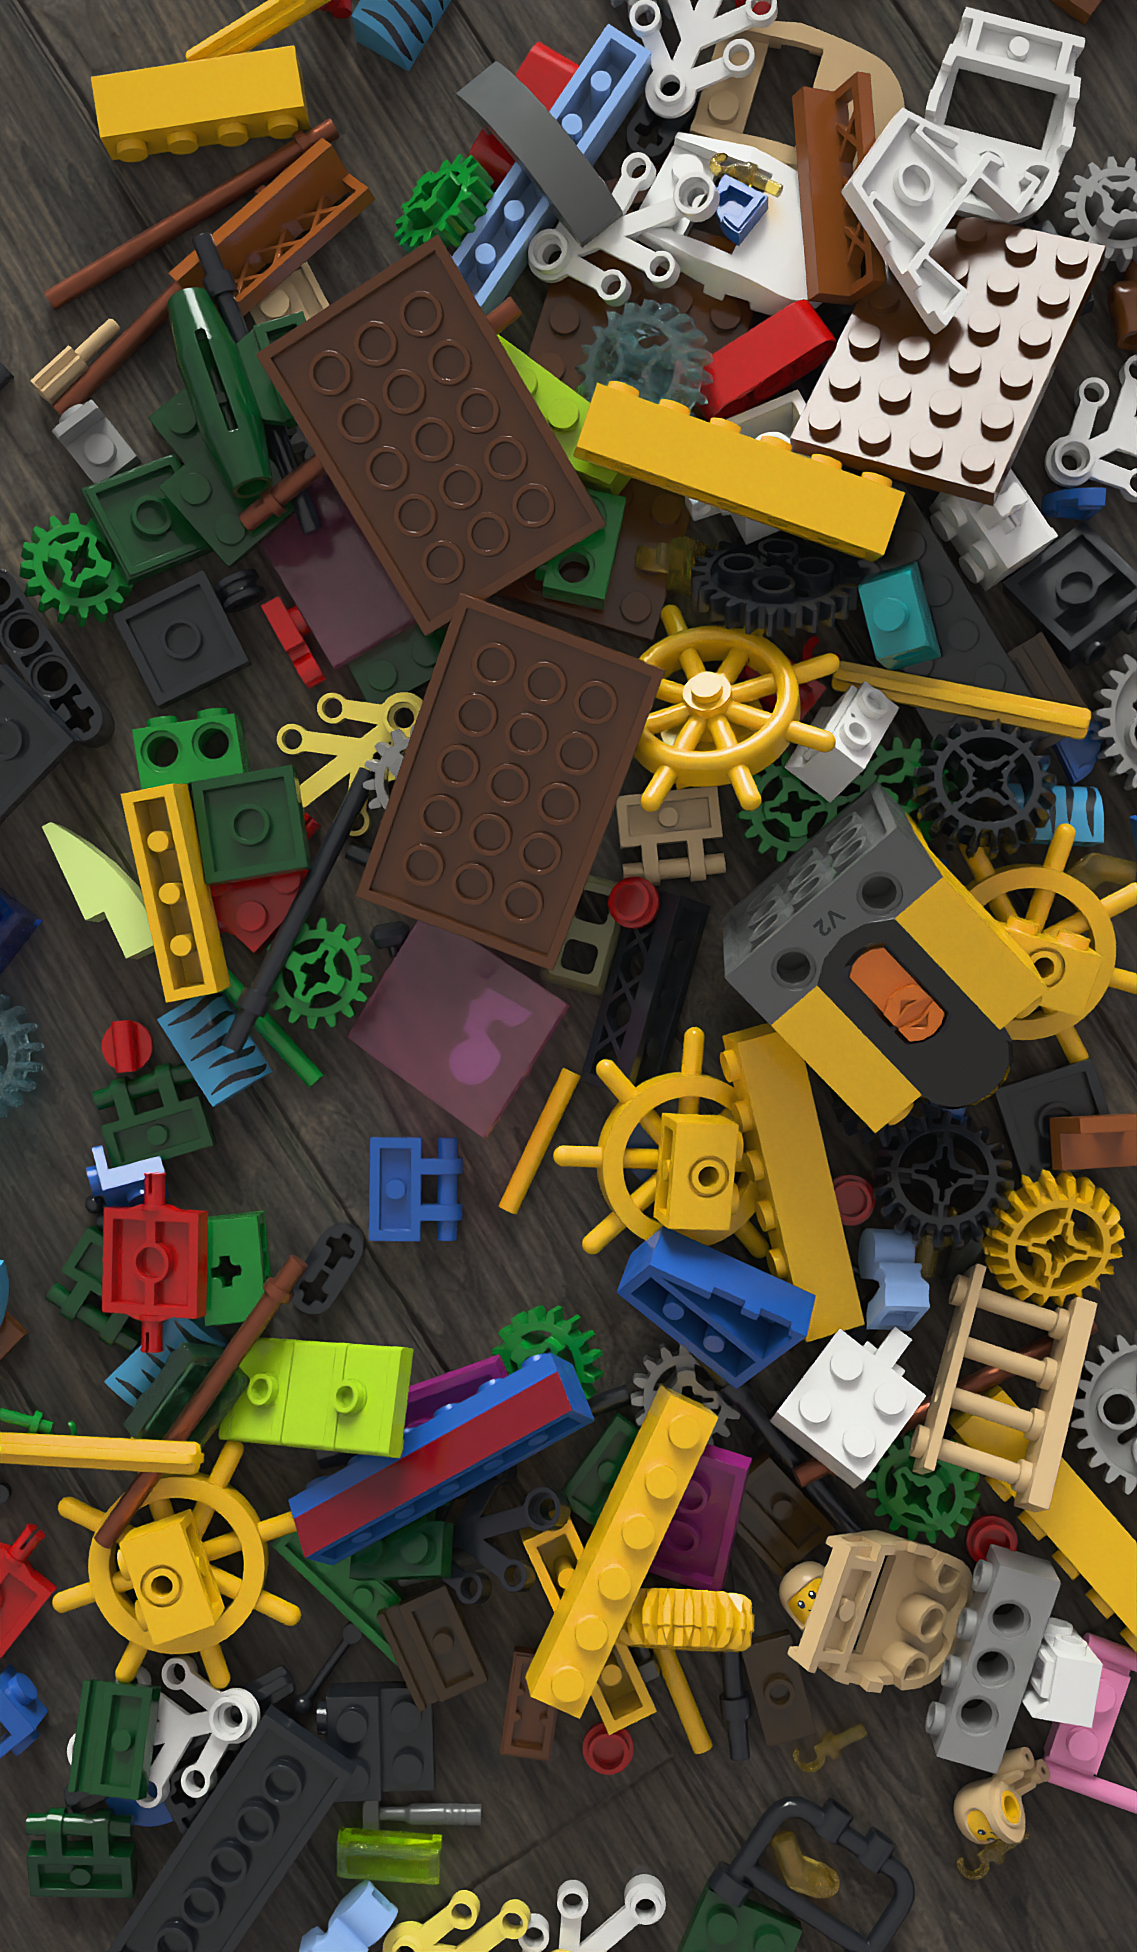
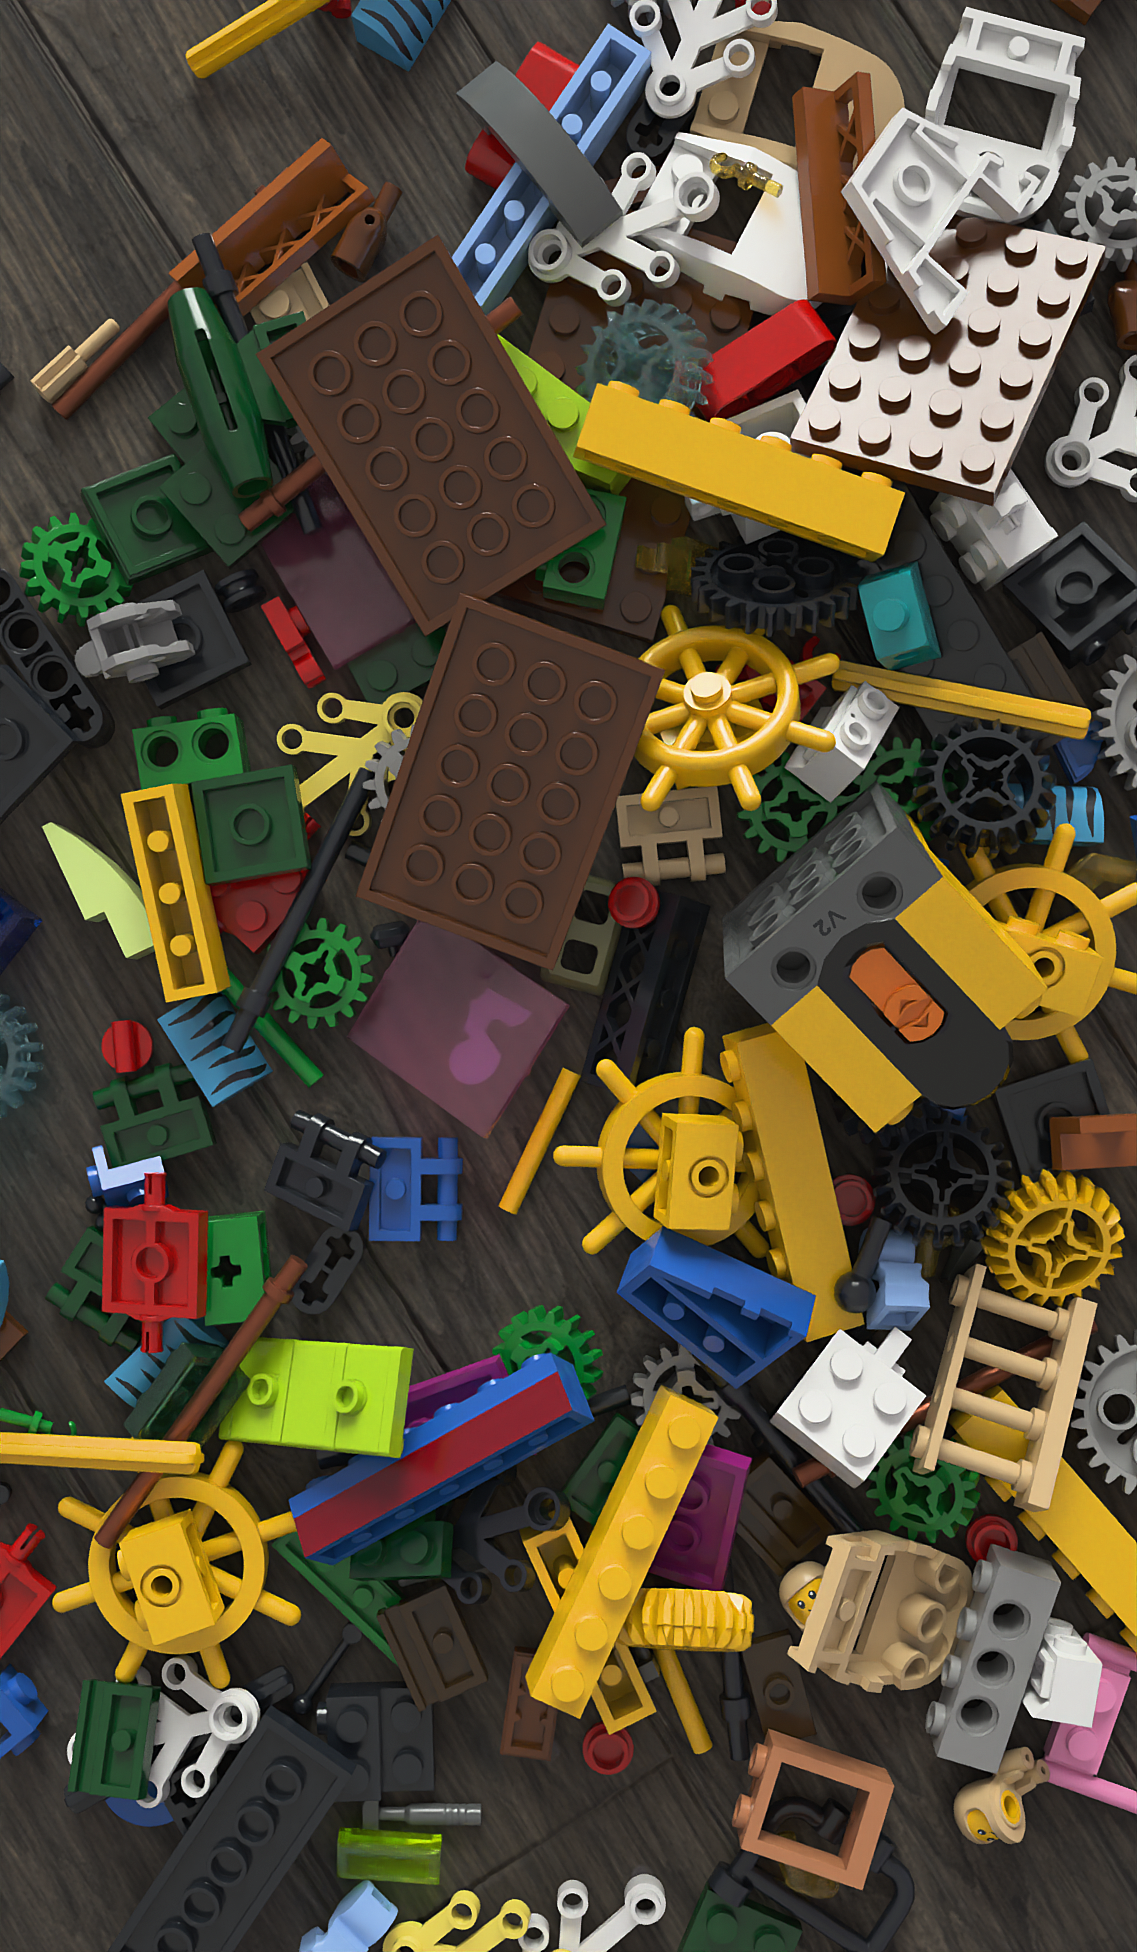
(81, 1867): dark green plate -> none
(94, 442): light grey bracket -> none
(132, 641): none -> light grey hinge
(188, 216): copper bar -> none
(201, 104): yellow brick -> none
(317, 1185): none -> black plate
(366, 235): none -> reddish brown piece
(445, 204): green gear -> none
(739, 208): tile -> none
(830, 1746): clear yellow hand -> none
(855, 1289): none -> black bar
(863, 1825): none -> nougat window
(993, 1852): clear yellow hand -> none
(1073, 503): blue tile -> none

